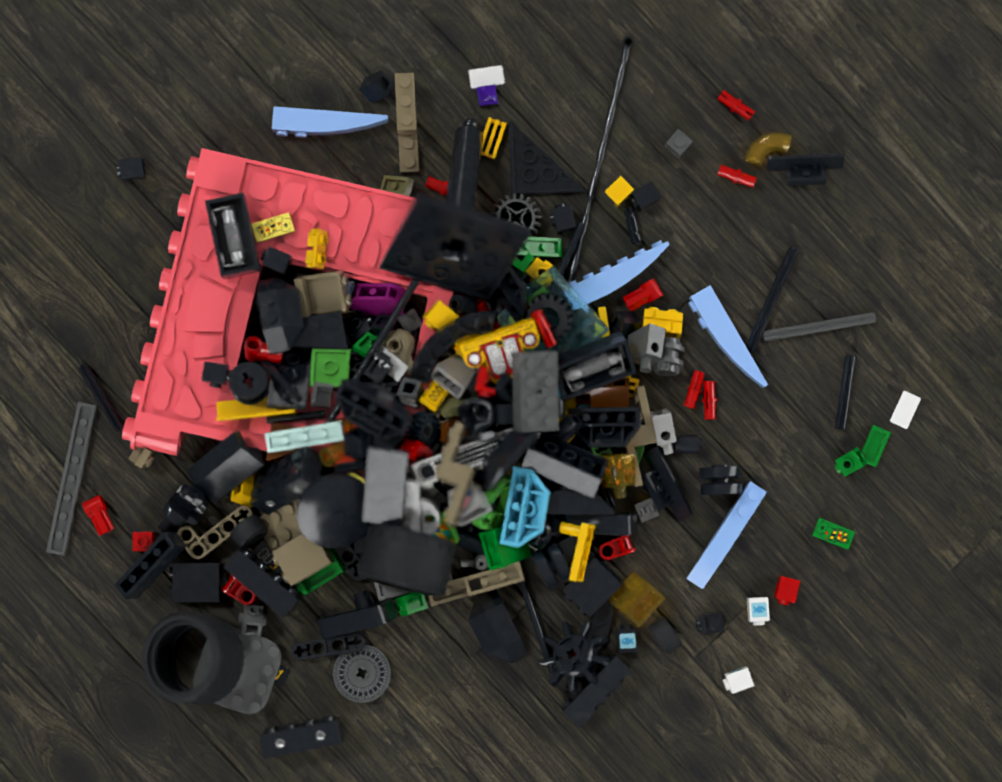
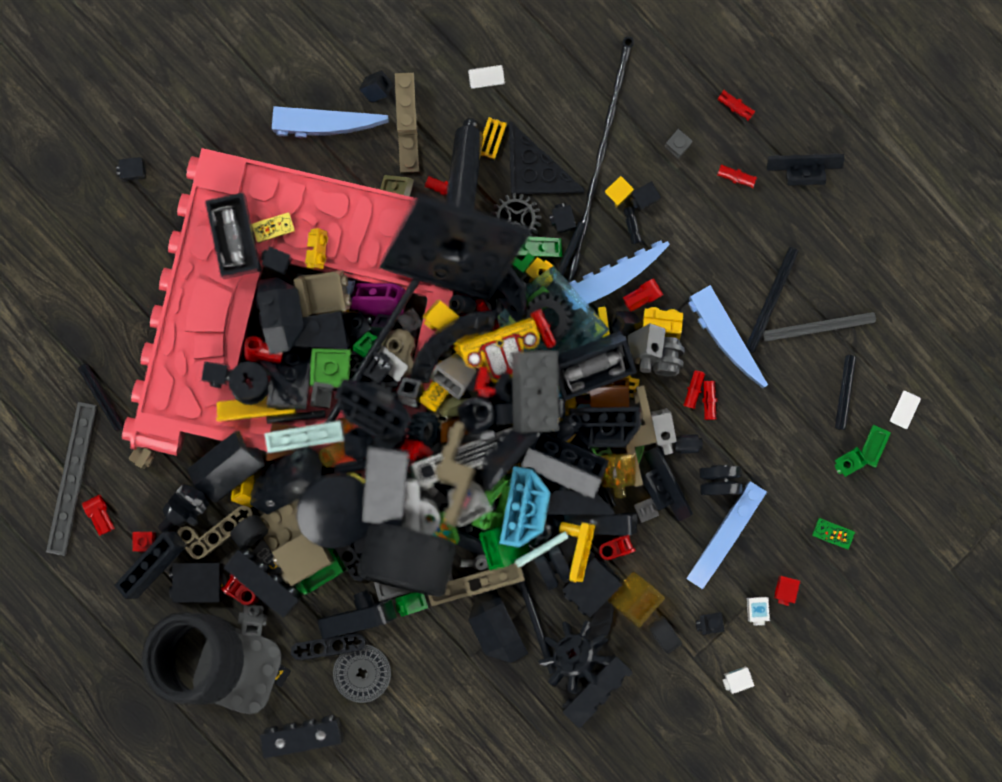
(487, 95): dark purple tile -> none
(541, 549): none -> light aqua bar
(627, 639): brick -> none
(766, 144): clear yellow cylinder -> none

